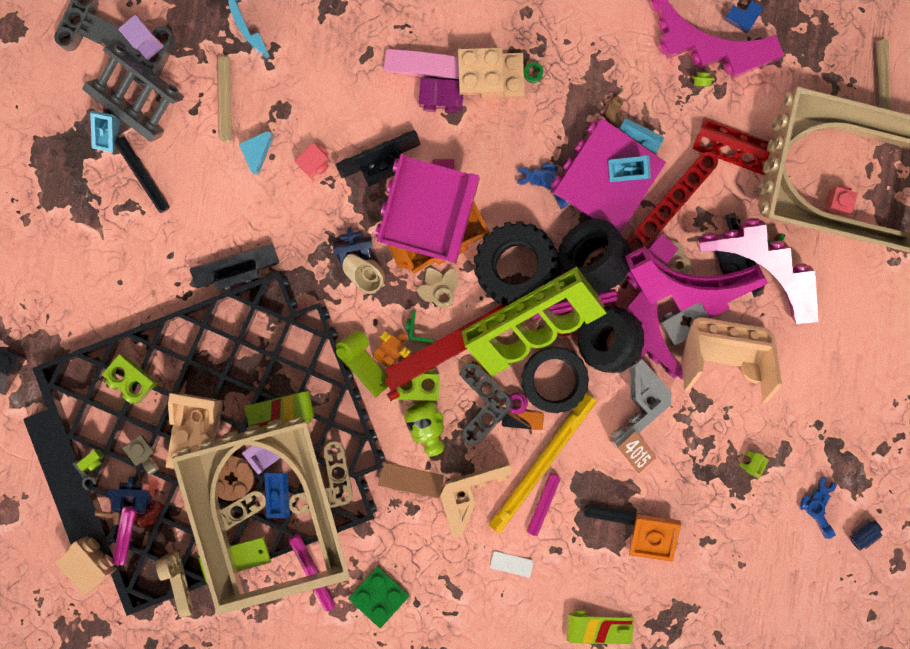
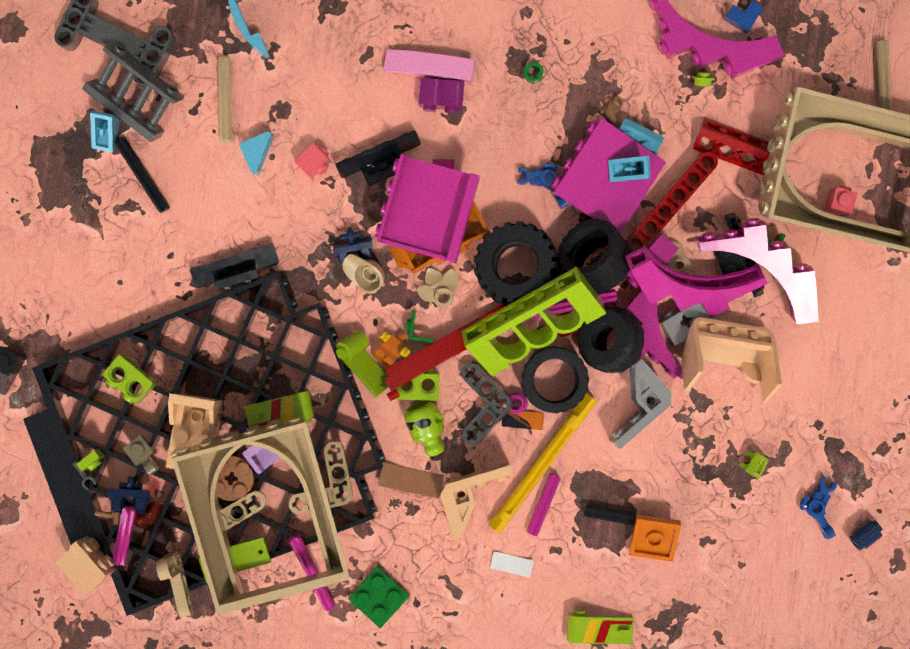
(141, 37): lavender panel -> none
(277, 495): blue plate -> none
(491, 73): light nougat bracket -> none
(636, 452): nougat sticker -> none

